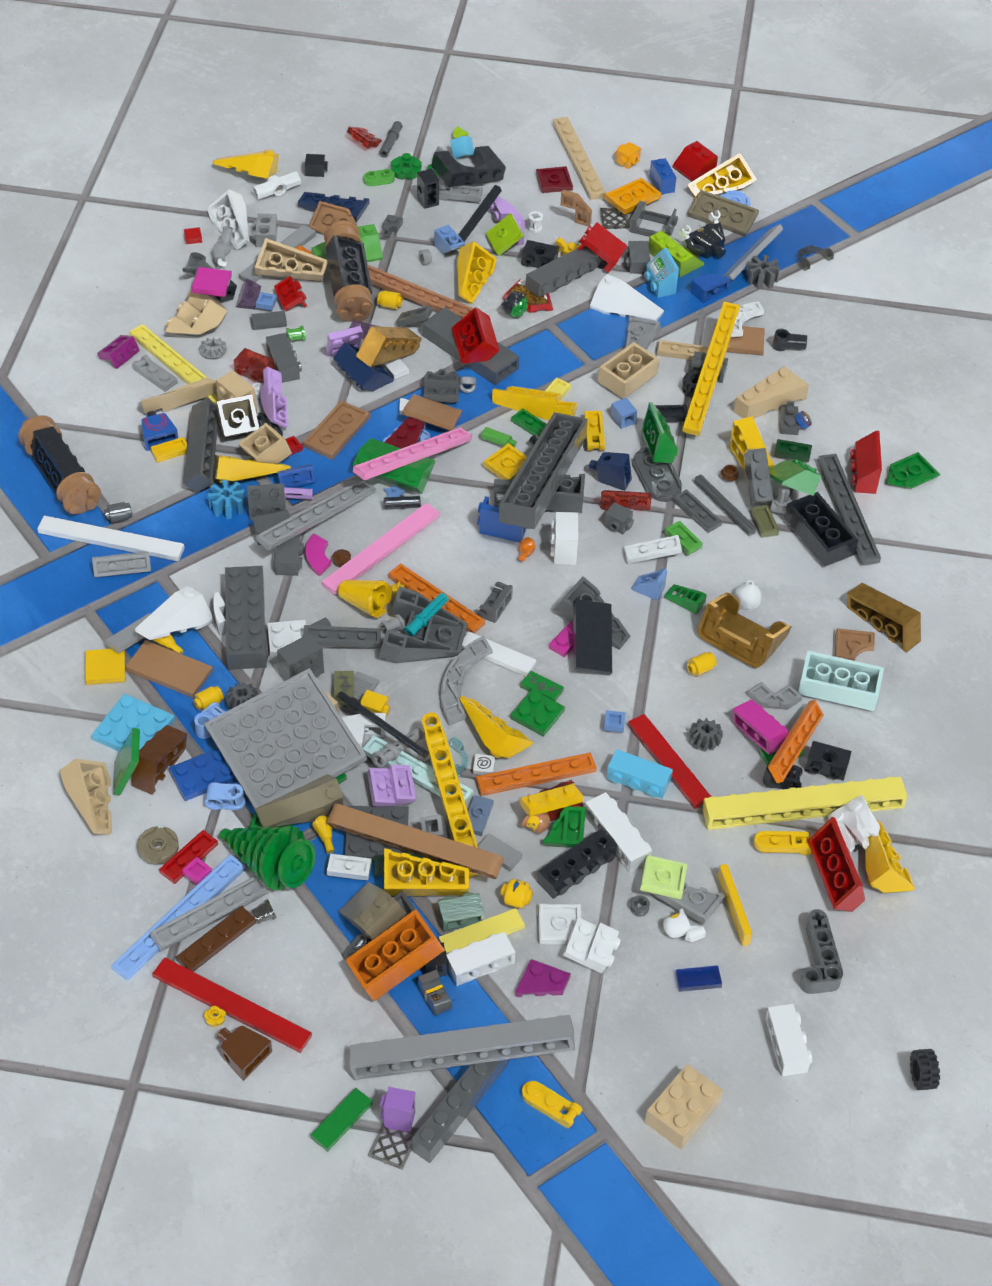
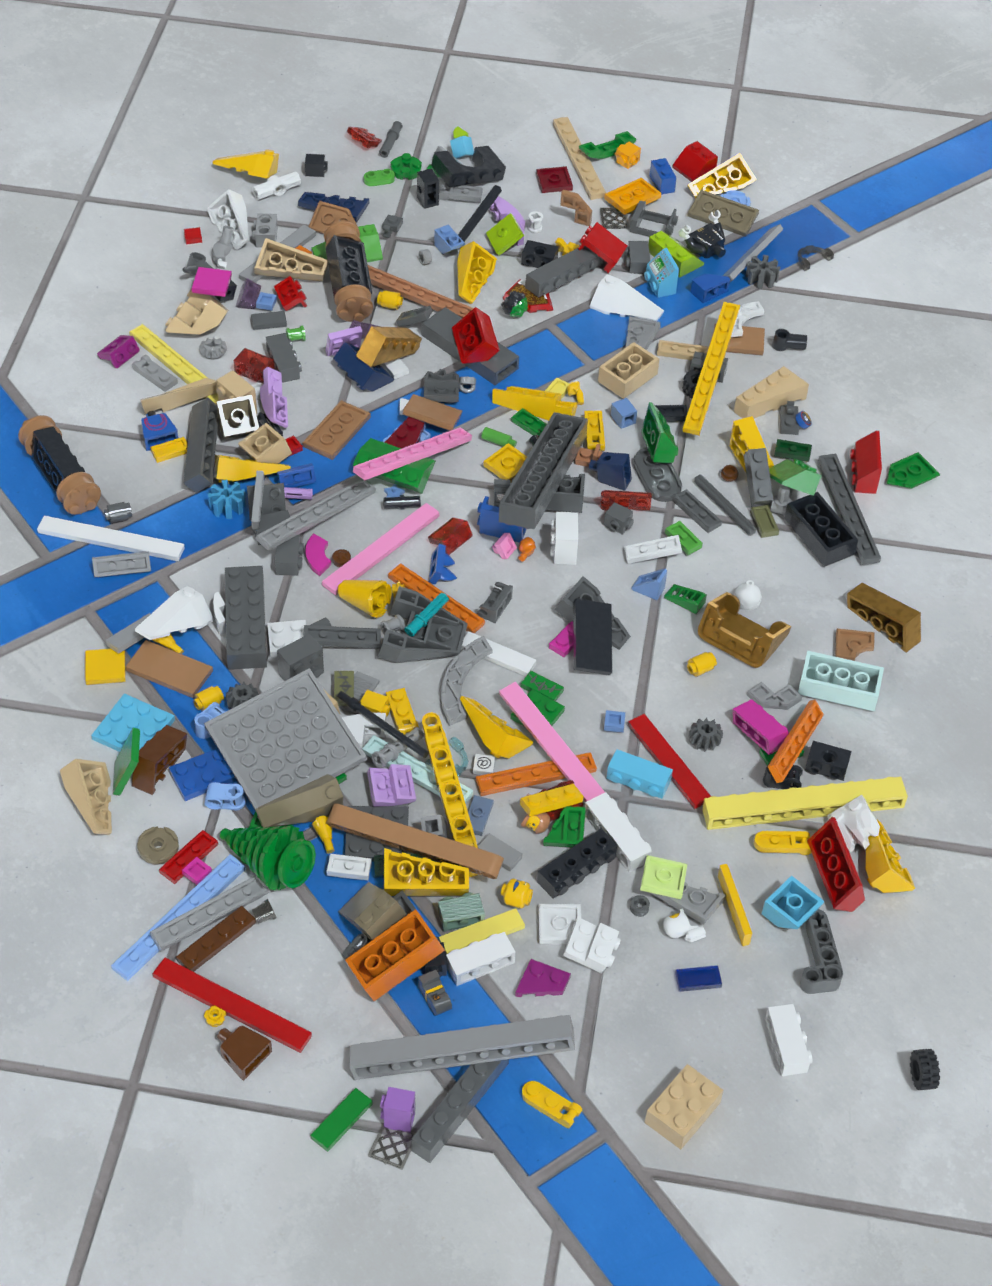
(257, 503): none -> light grey tile
(401, 710): none -> yellow plate
(438, 561): none -> blue tile
(451, 534): none -> clear red bracket
(505, 546): none -> bright pink tile
(550, 741): none -> bright pink tile
(574, 389): none -> yellow plate
(585, 455): none -> nougat bracket
(608, 148): none -> green slope
(791, 904): none -> medium azure slope

